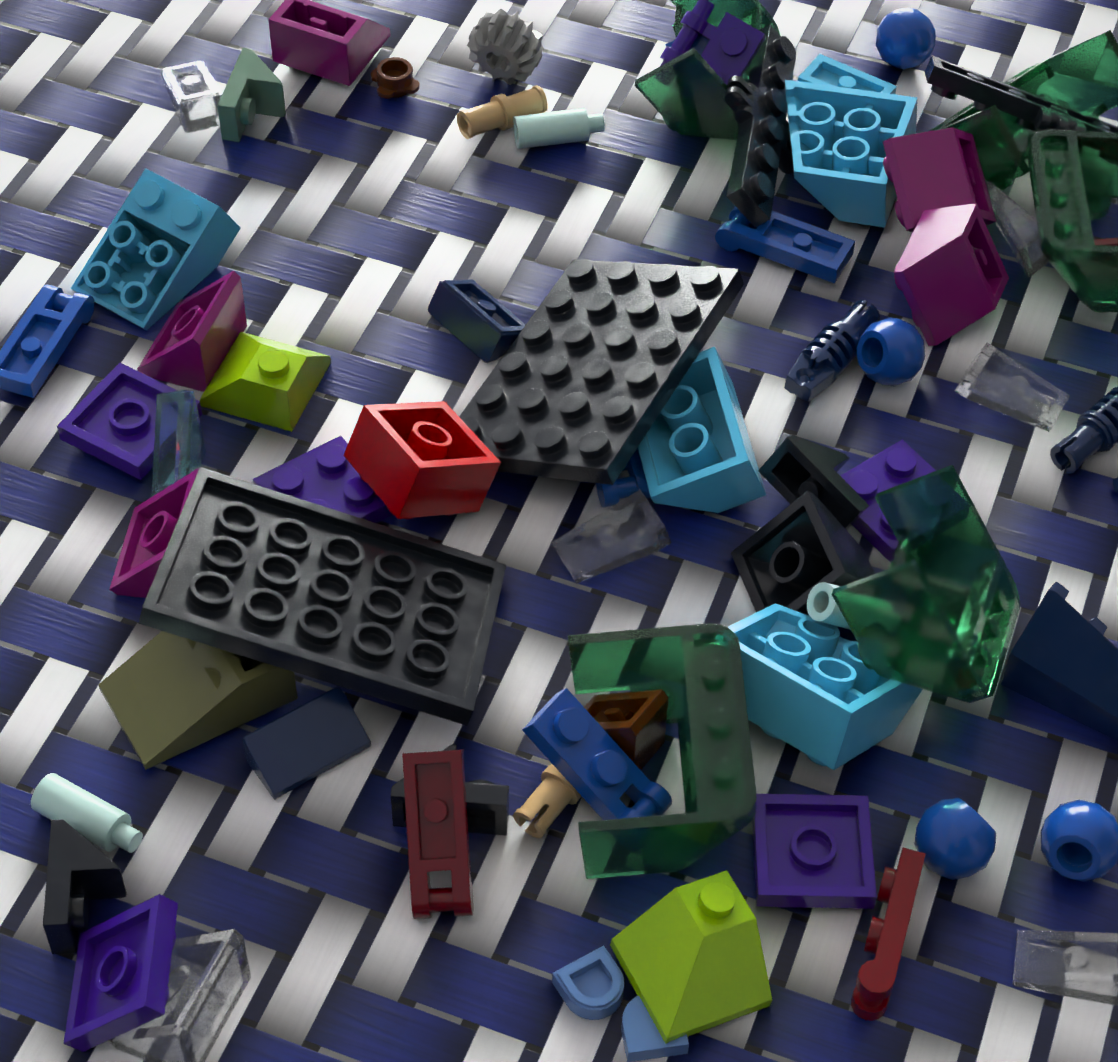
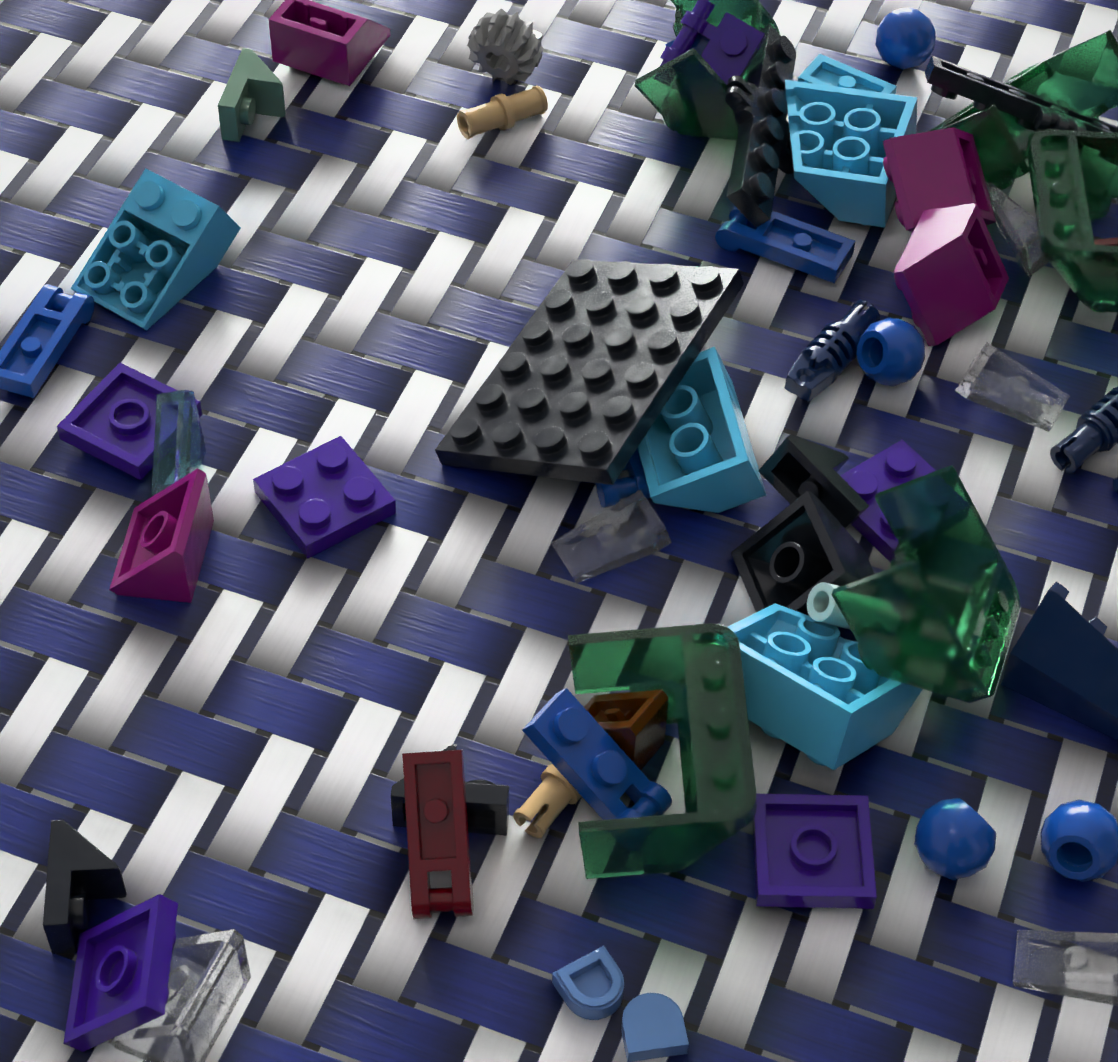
(86, 813): light aqua cylinder -> none
(188, 693): olive slope -> none
(193, 95): clear slope -> none
(198, 335): magenta slope -> none
(265, 381): lime slope -> none
(305, 742): dark blue slope -> none
(327, 596): black plate -> none
(394, 78): reddish brown plate -> none
(421, 459): red brick -> none
(475, 318): dark blue slope -> none
(555, 127): light aqua cylinder -> none
(696, 958): lime slope -> none
(887, 936): dark red plate -> none

